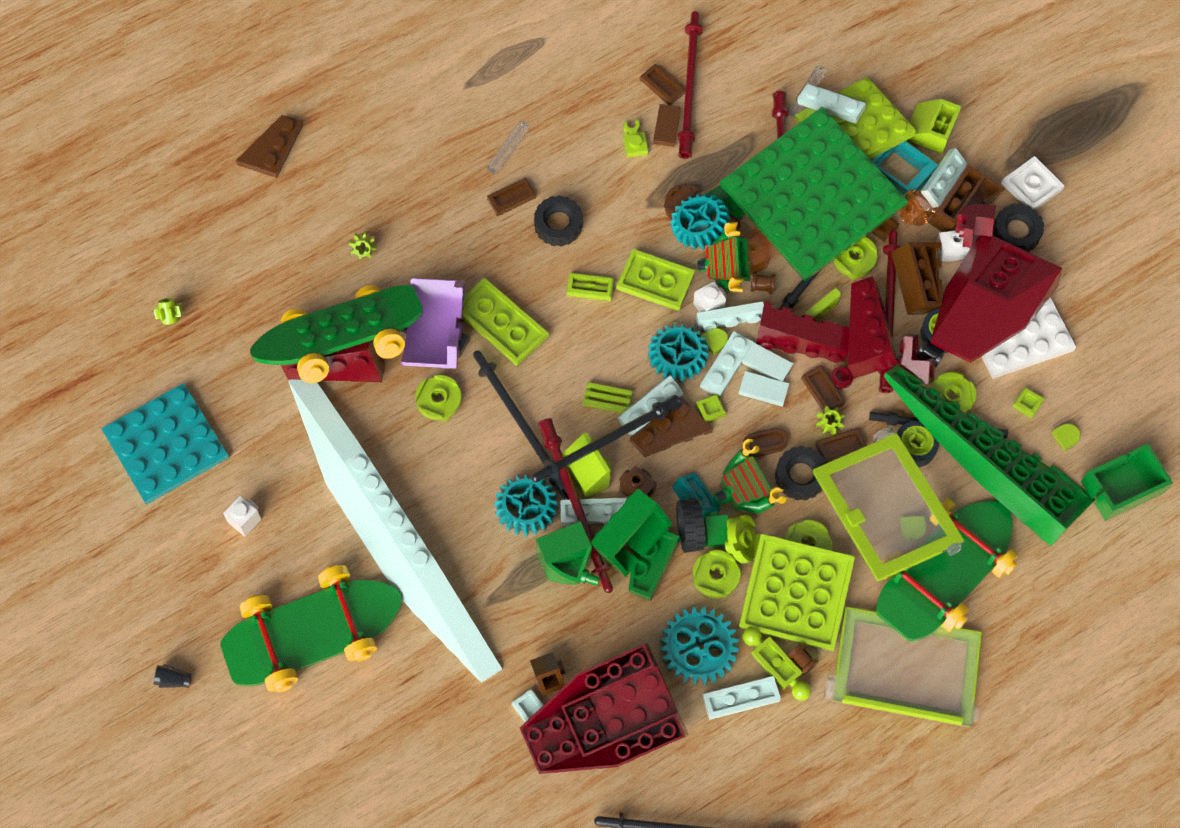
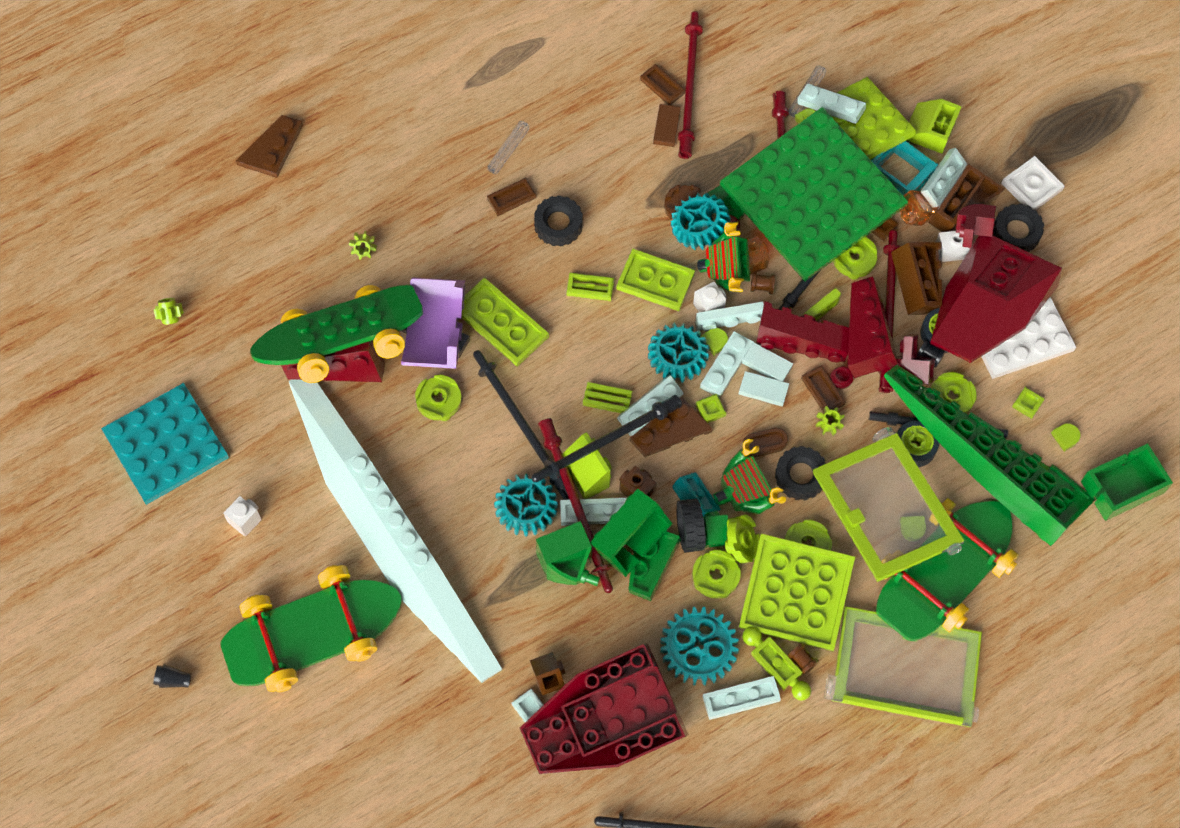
(634, 142): lime plate -> none
(840, 445): reddish brown tile -> none

